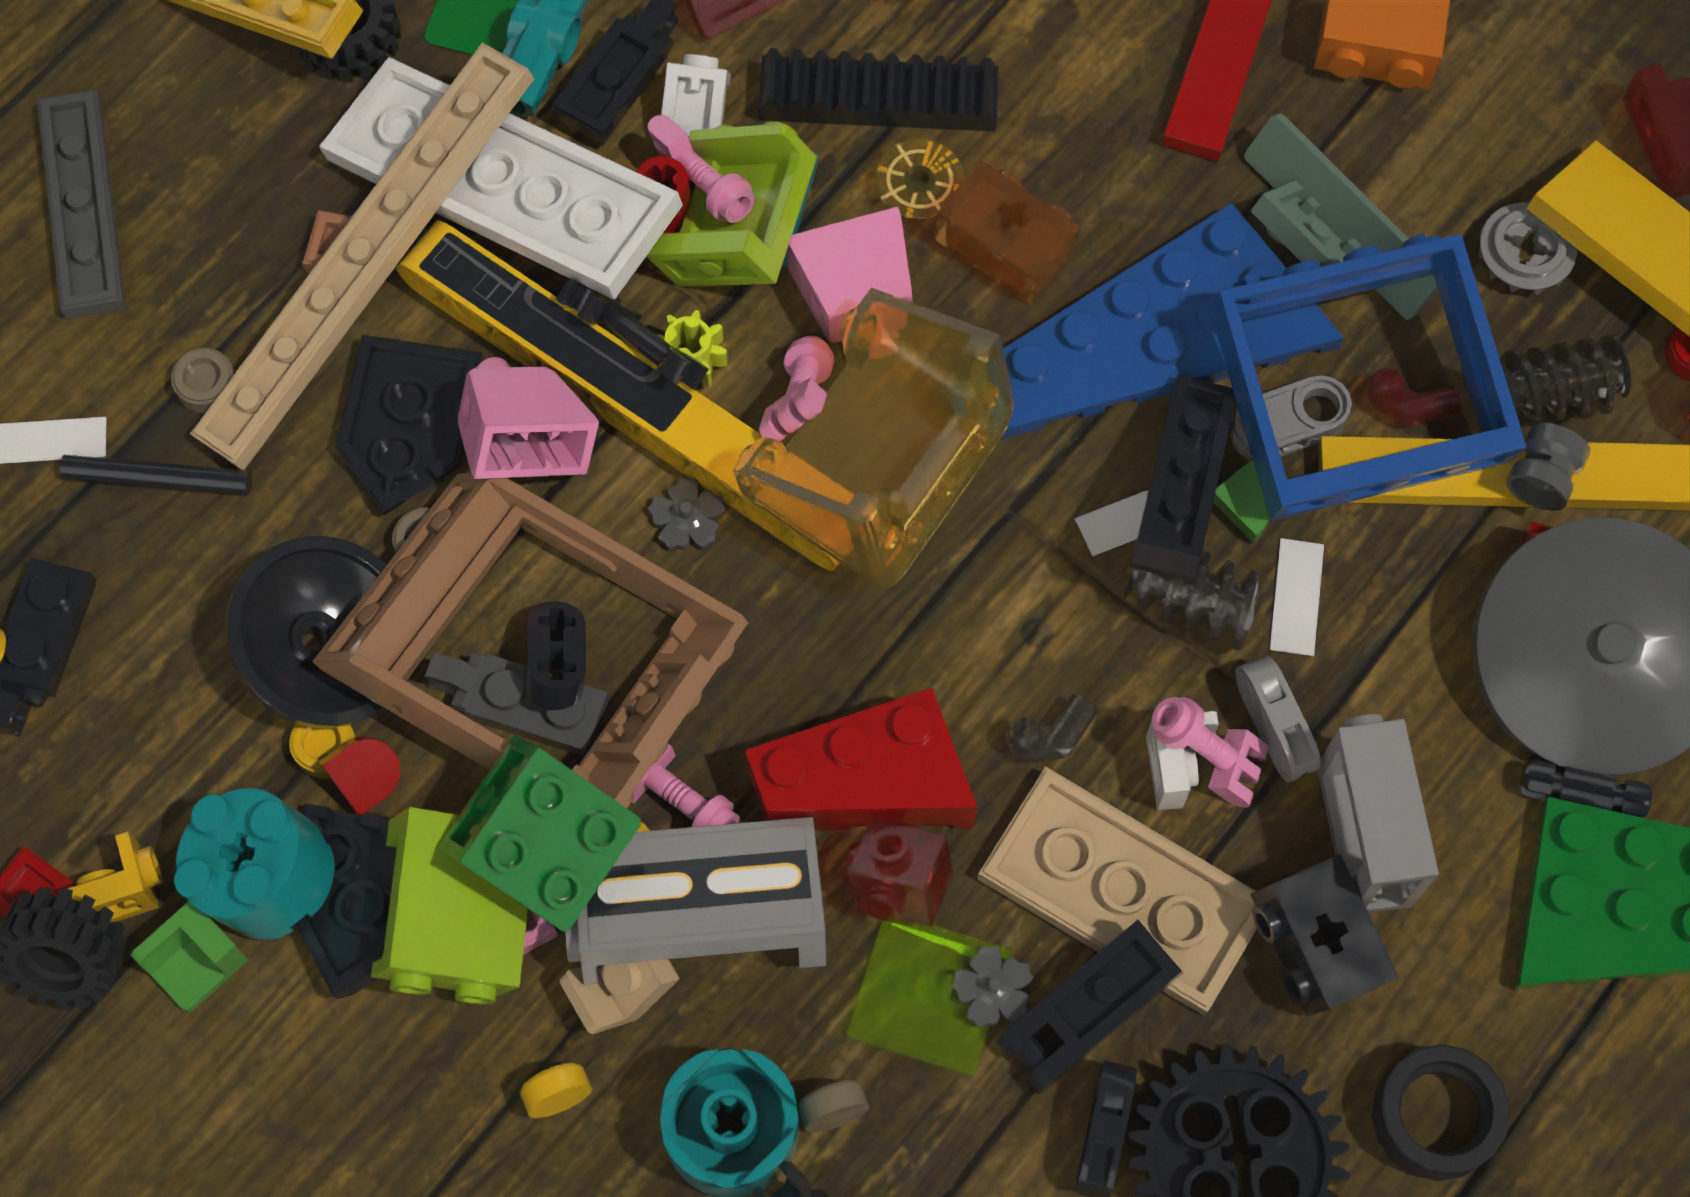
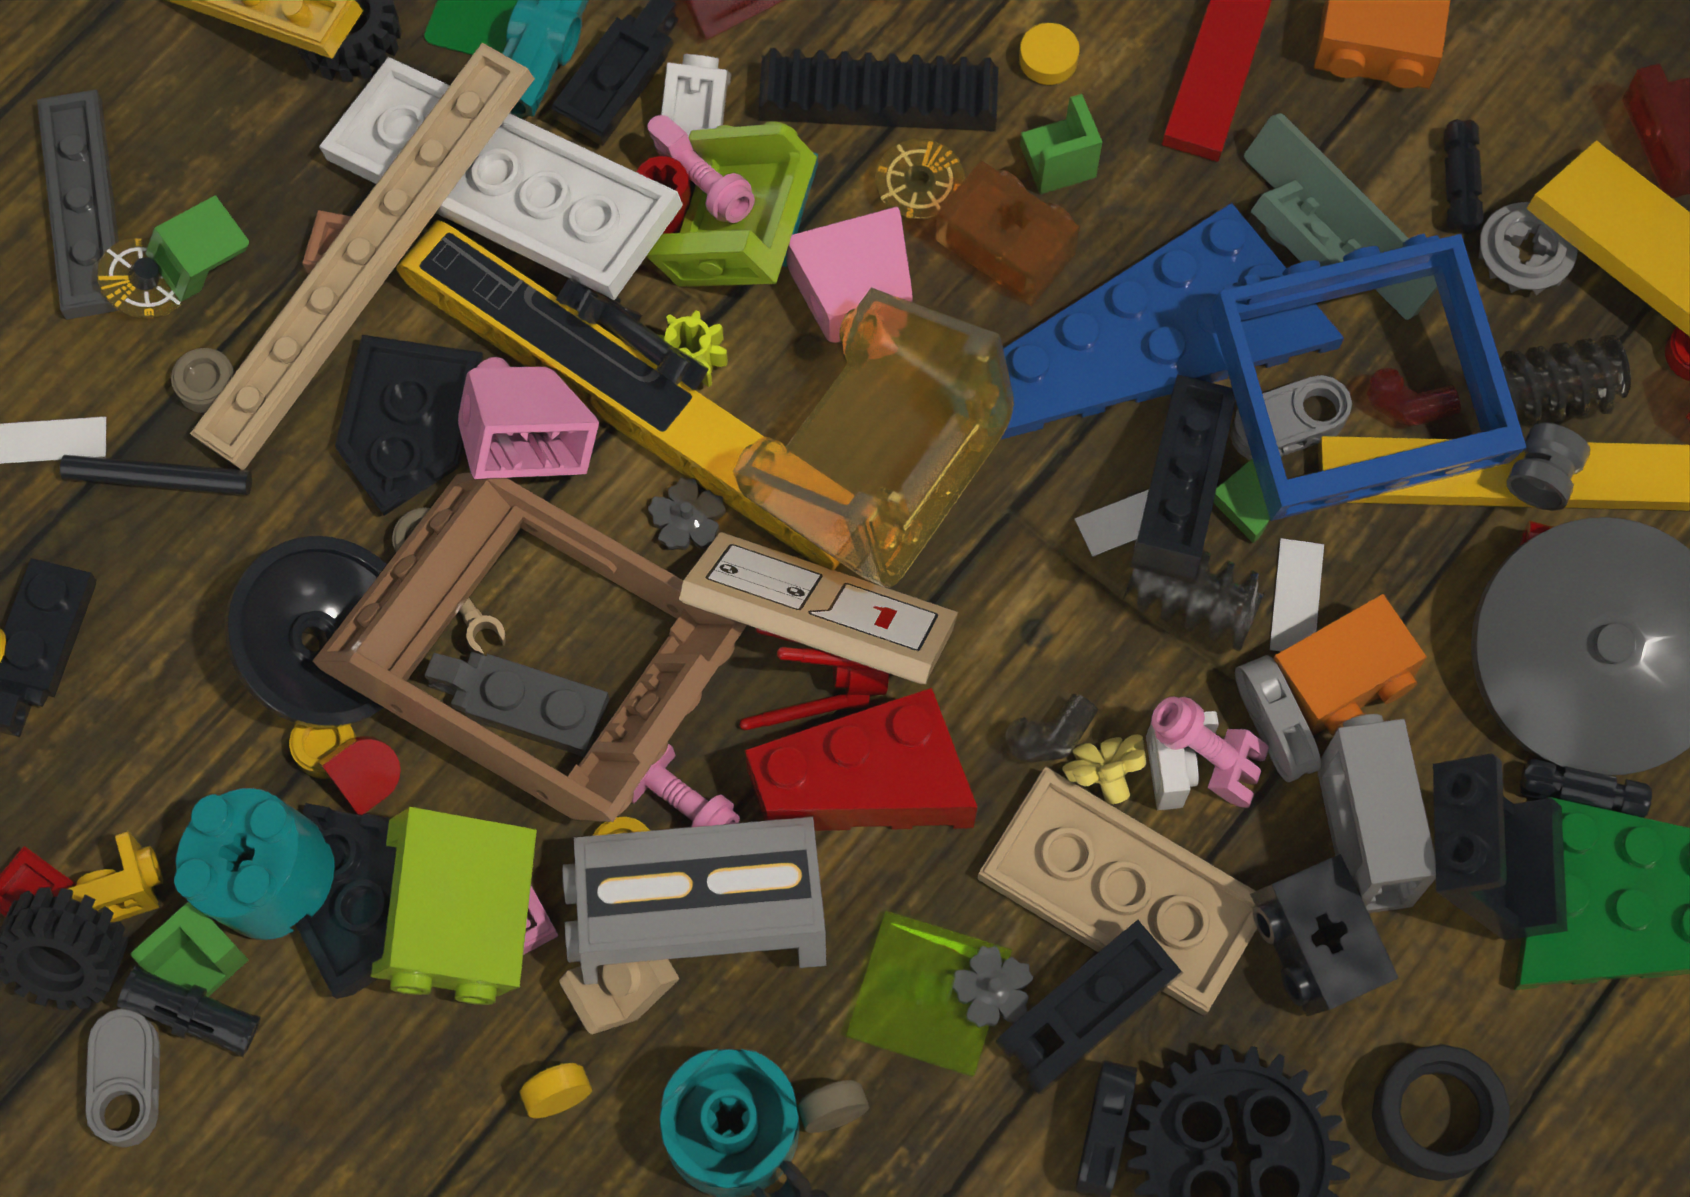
(121, 1062): none -> light grey piece
(133, 281): none -> piece
(188, 1011): none -> black pin
(194, 245): none -> bright green panel
(475, 622): none -> tan hand
(540, 833): green bracket -> none
(565, 655): black beam -> none
(808, 364): bright pink hinge -> none
(819, 607): none -> tile
(857, 679): none -> red plant
(899, 872): clear red brick -> none
(1049, 53): none -> yellow tile
(1063, 150): none -> bright green panel
(1107, 765): none -> light yellow plant
(1351, 665): none -> orange brick
(1463, 176): none -> black axle
(1496, 855): none -> black panel

